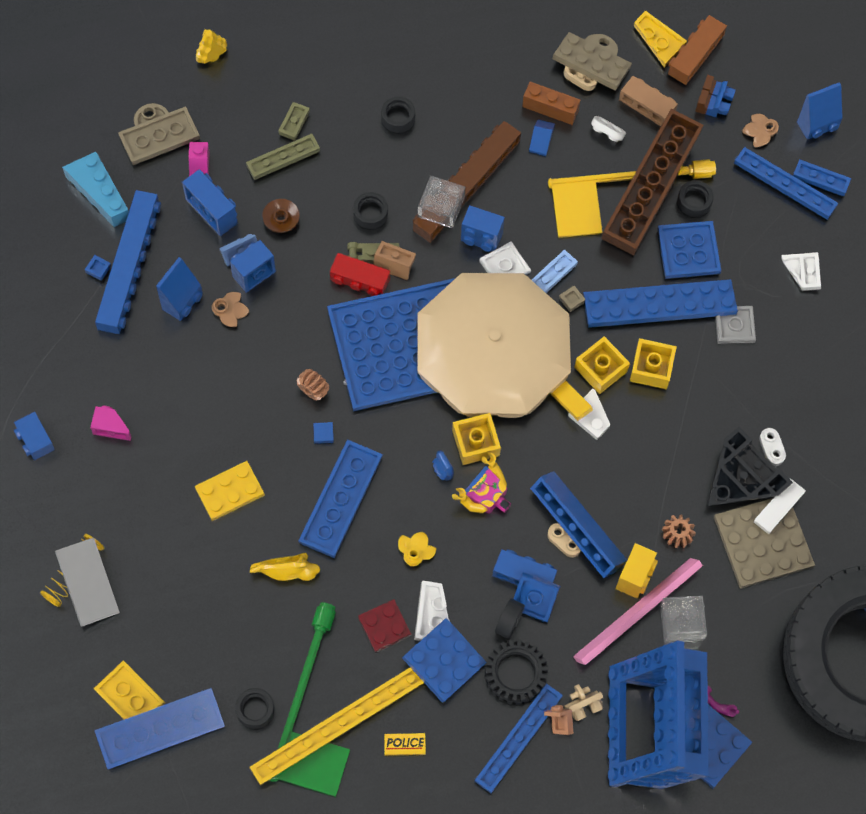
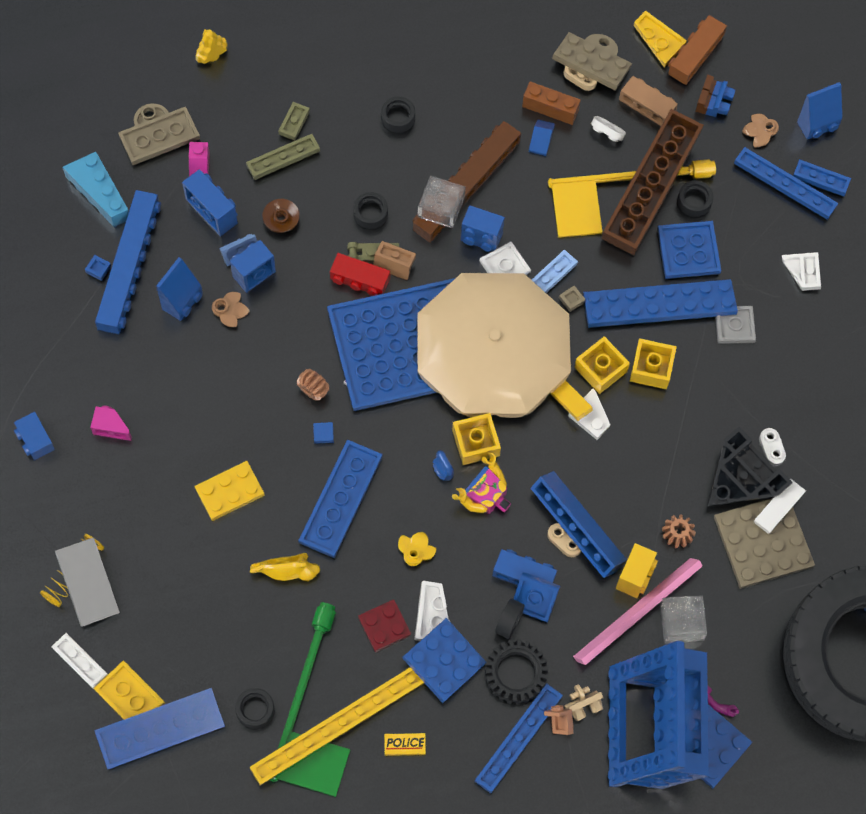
(79, 660): none -> white tile

